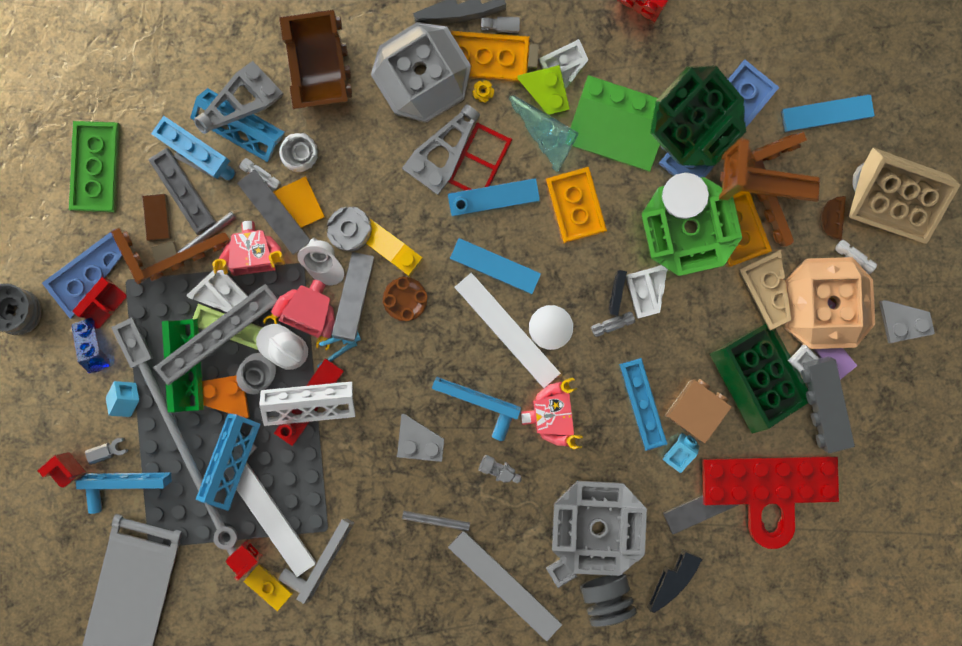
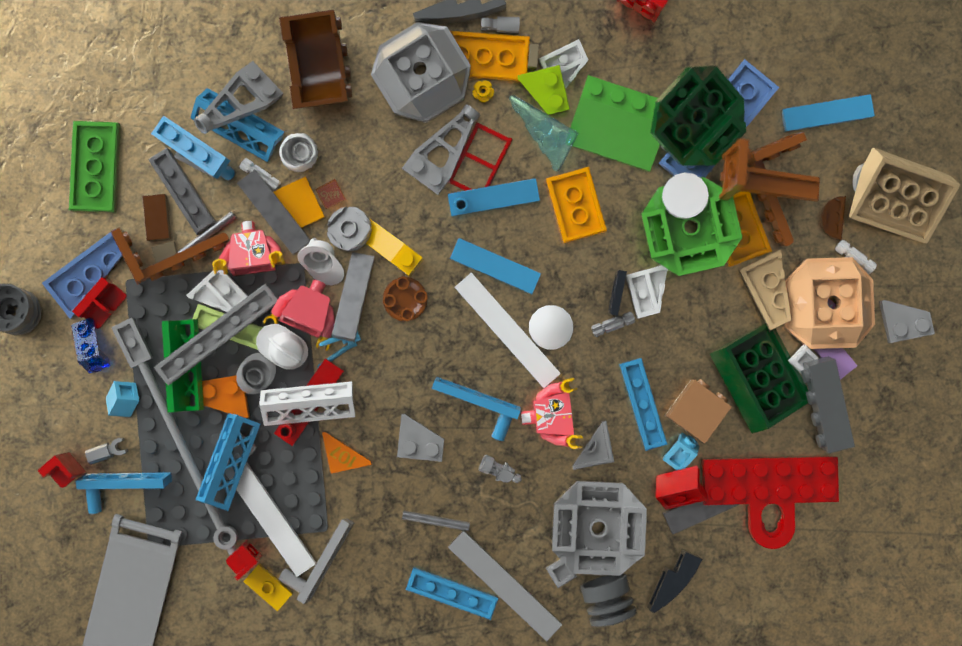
(330, 194): none -> clear orange tile
(341, 456): none -> orange tile
(452, 593): none -> dark azure tile
(597, 451): none -> light grey tile
(680, 488): none -> red panel

